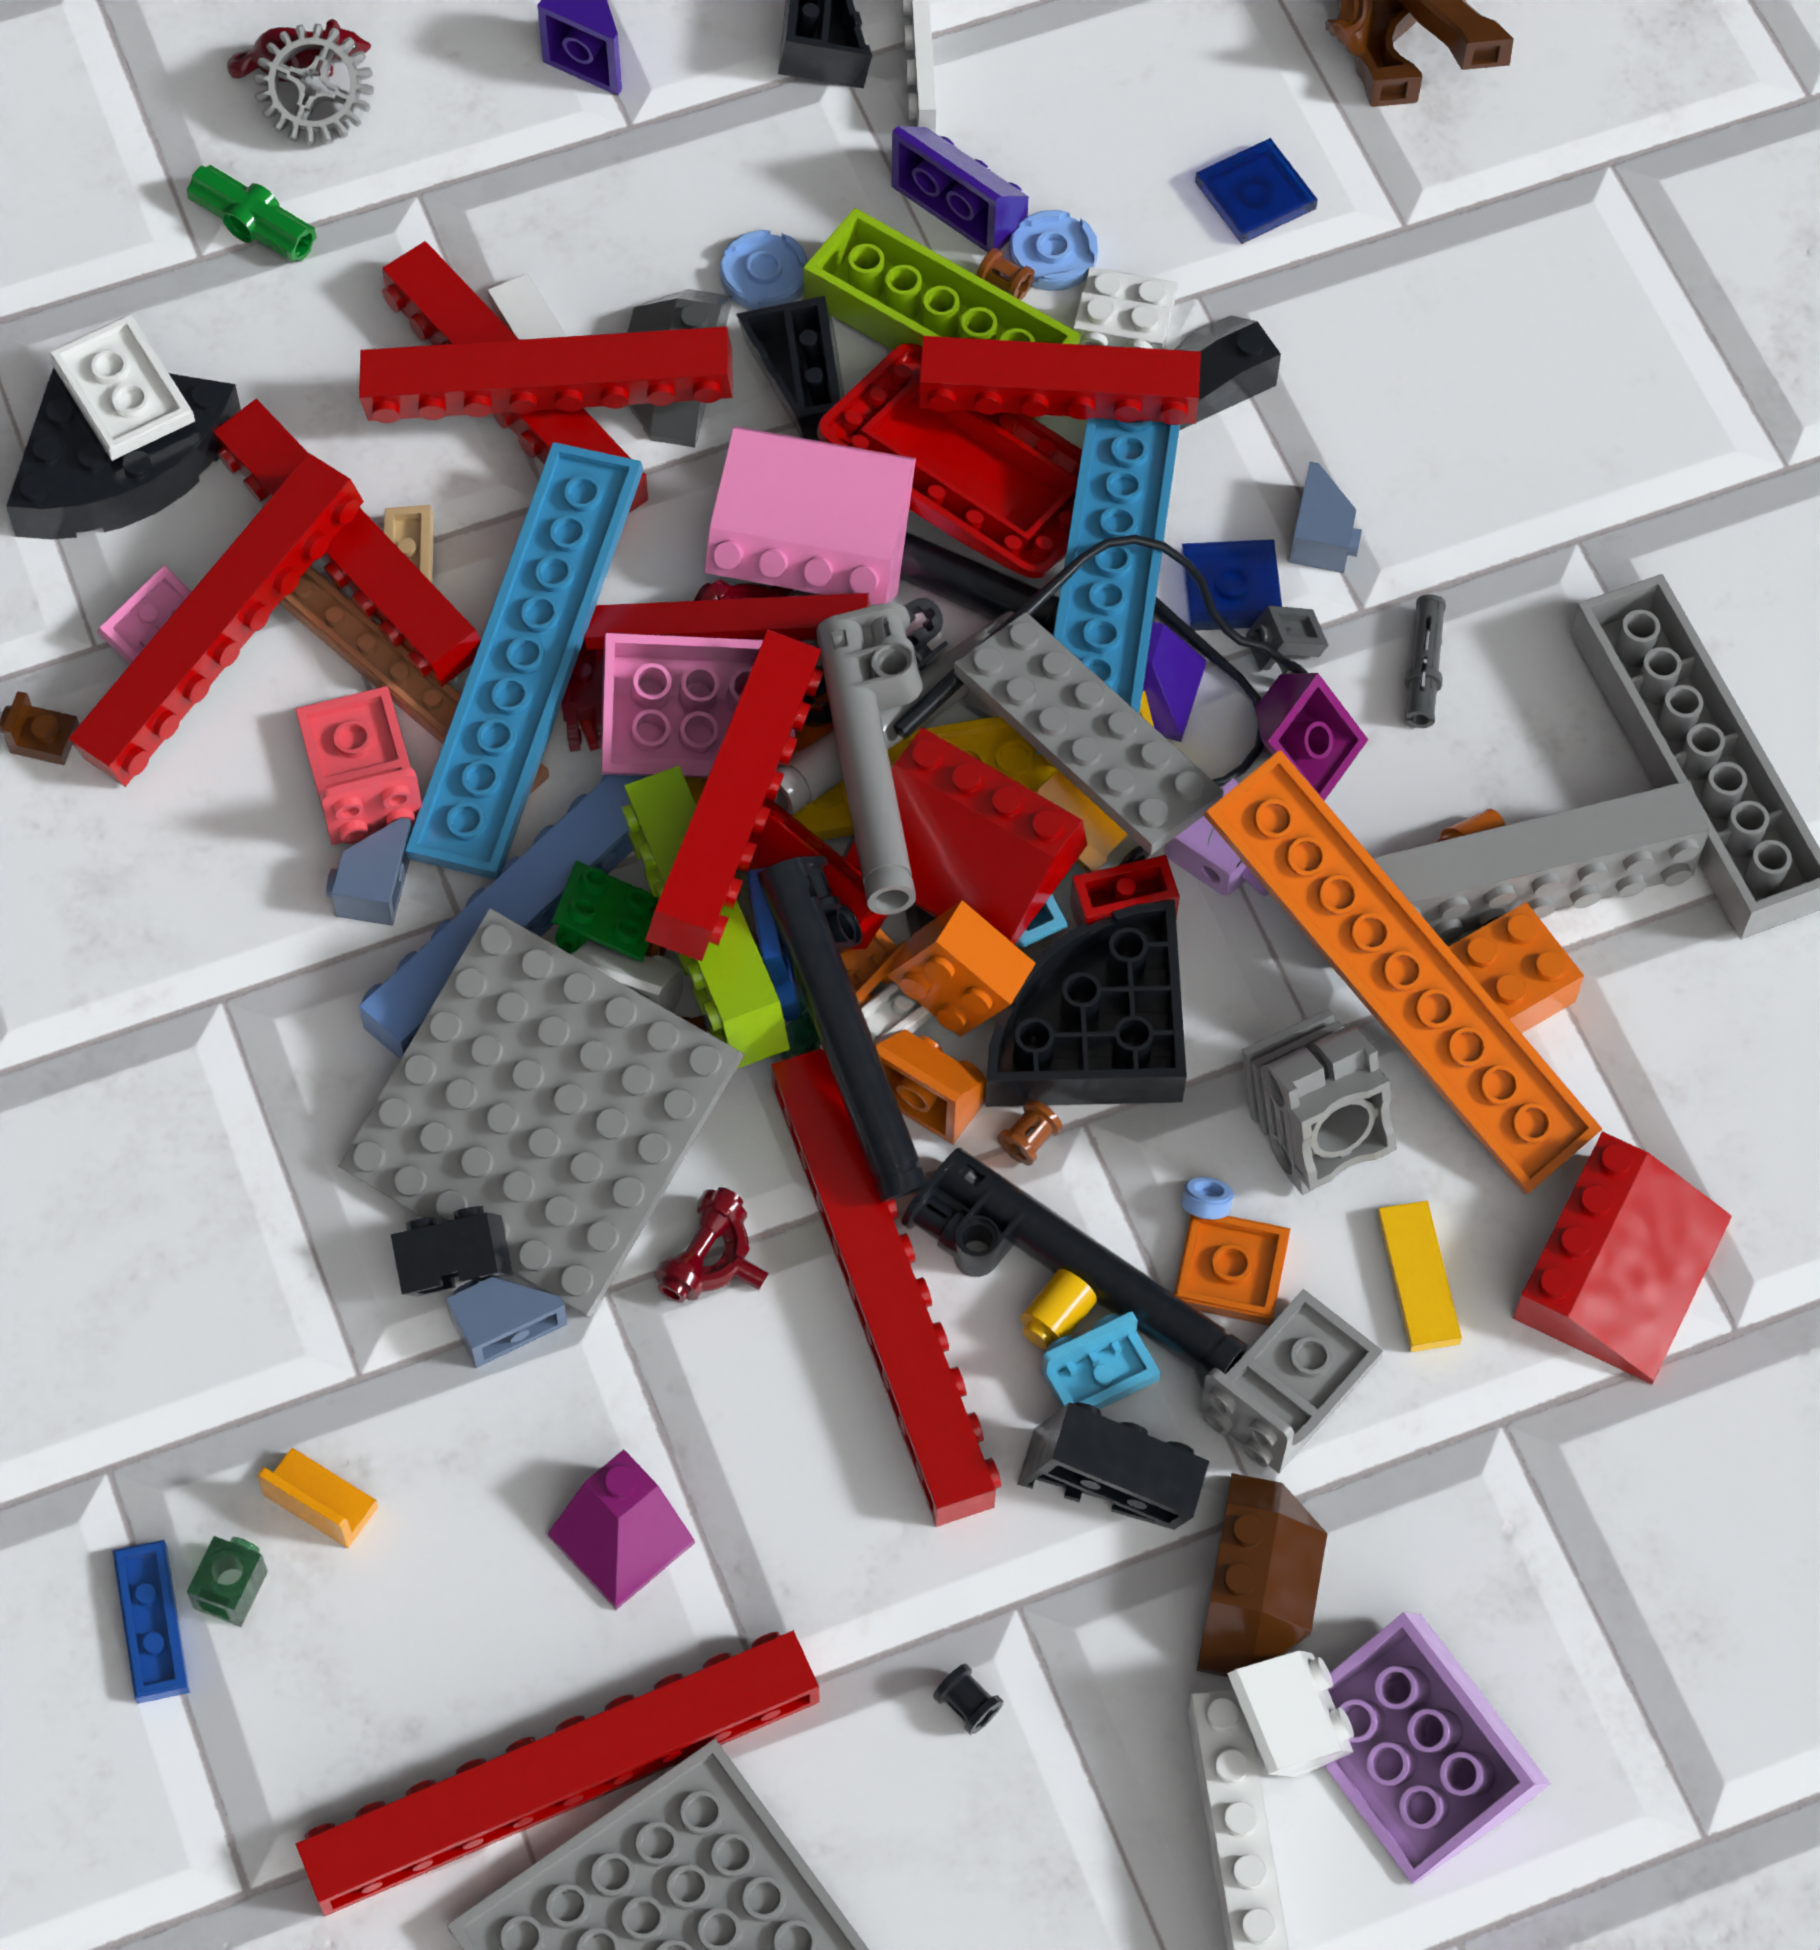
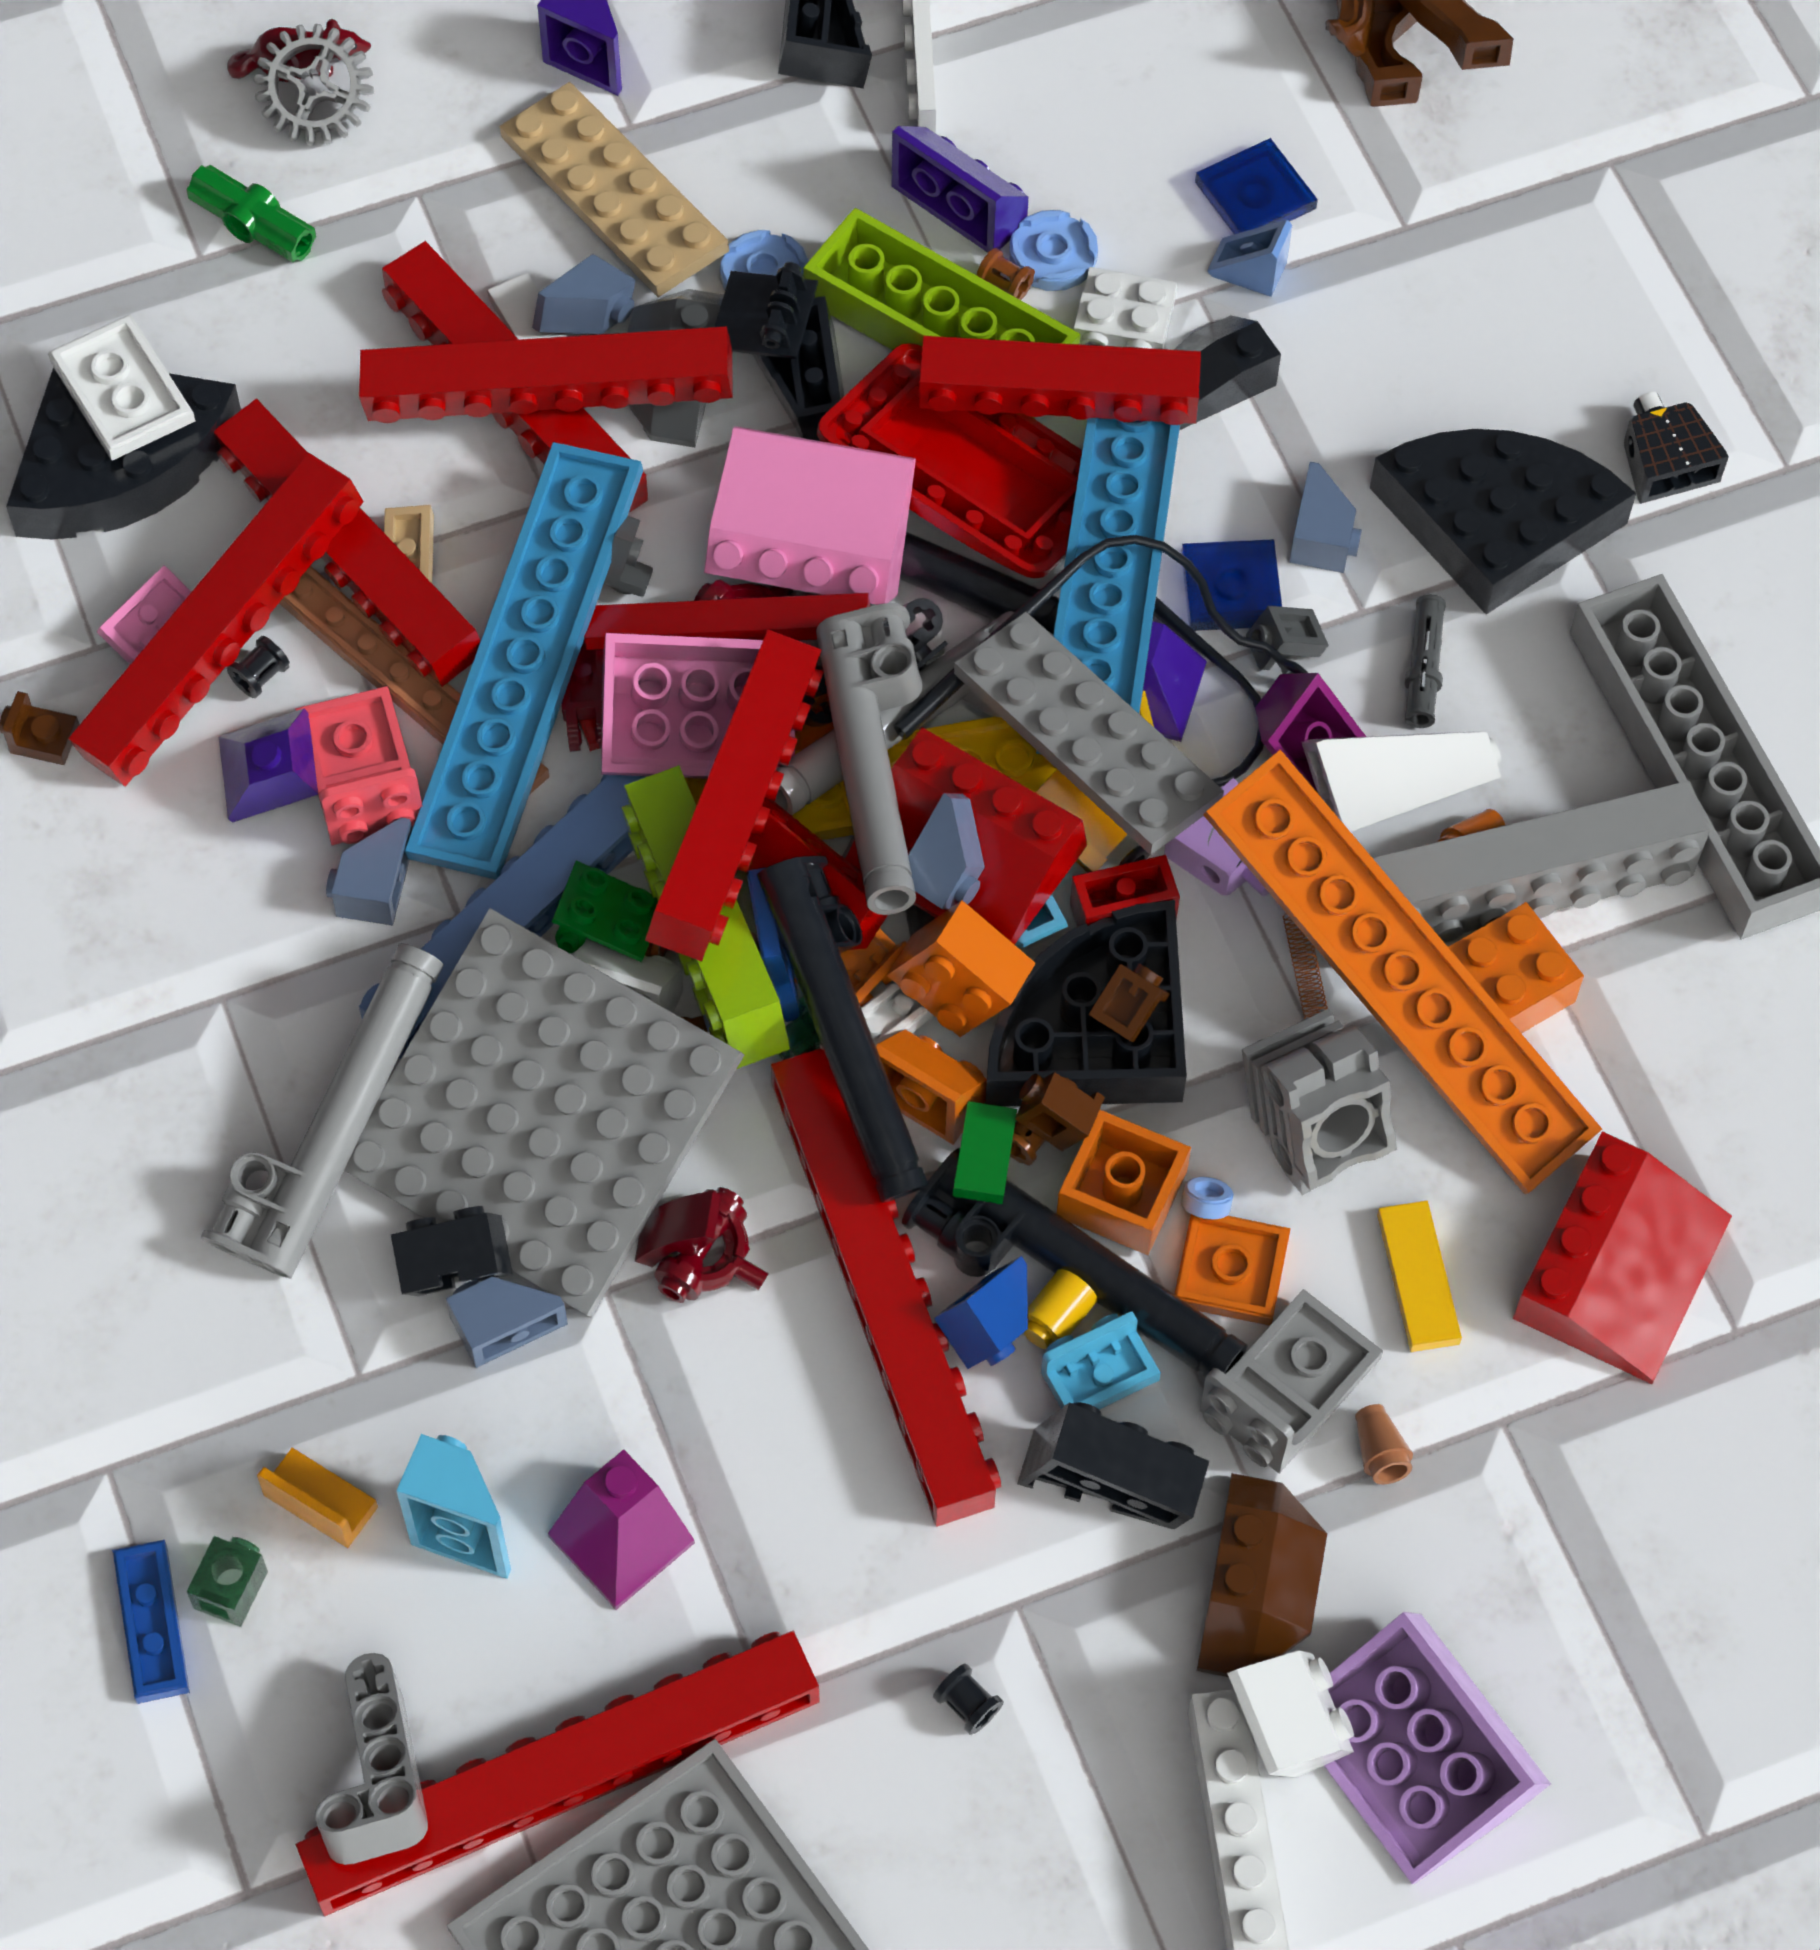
(258, 667): none -> black bush
(268, 765): none -> dark purple slope
(278, 1219): none -> light grey piece
(389, 1806): none -> light grey beam
(451, 1507): none -> medium azure slope
(585, 299): none -> sand blue slope
(614, 189): none -> tan plate
(625, 573): none -> dark grey bracket
(680, 1226): none -> dark red slope
(767, 311): none -> black hinge
(948, 854): none -> sand blue slope
(985, 1152): none -> green tile
(988, 1316): none -> blue slope
(1057, 1109): none -> reddish brown brick
(1123, 1182): none -> orange brick
(1129, 1000): none -> reddish brown bracket
(1253, 257): none -> medium blue slope
(1305, 968): none -> orange piece
(1382, 1446): none -> nougat cone
(1392, 774): none -> white slope
(1500, 506): none -> black brick
(1671, 449): none -> black torso

